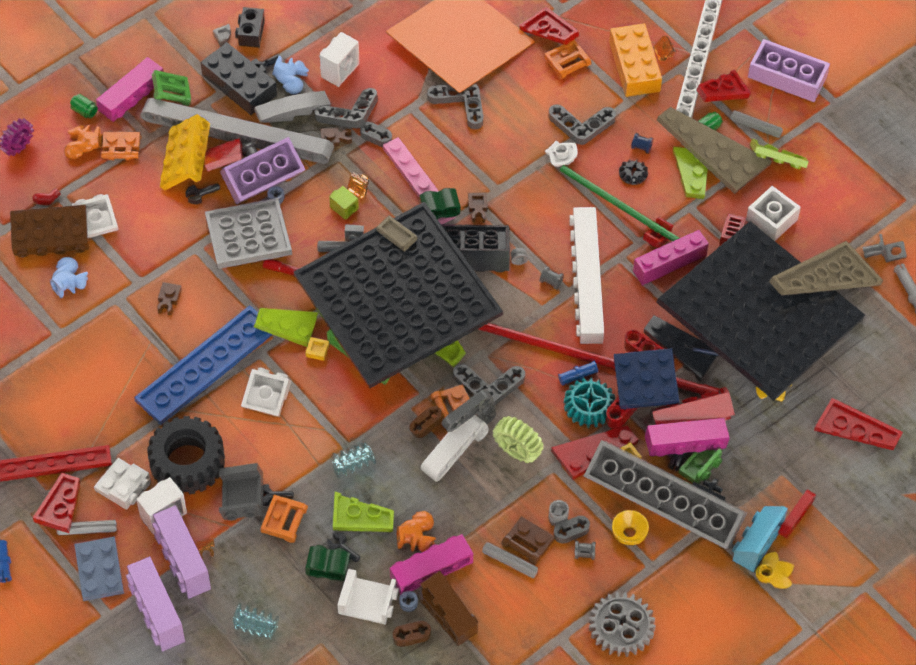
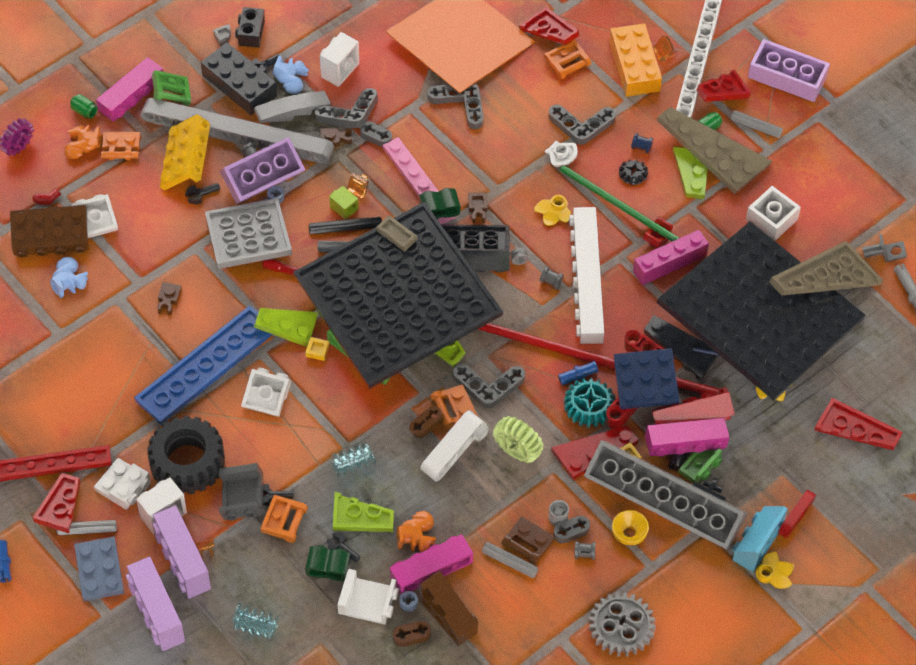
(223, 154): red tile -> none
(344, 225): none -> black axle
(353, 232): light grey plate -> none
(479, 405): dark grey beam -> none
(553, 212): none -> yellow plate
(724, 237): slope -> none
(780, 157): lime wing -> none

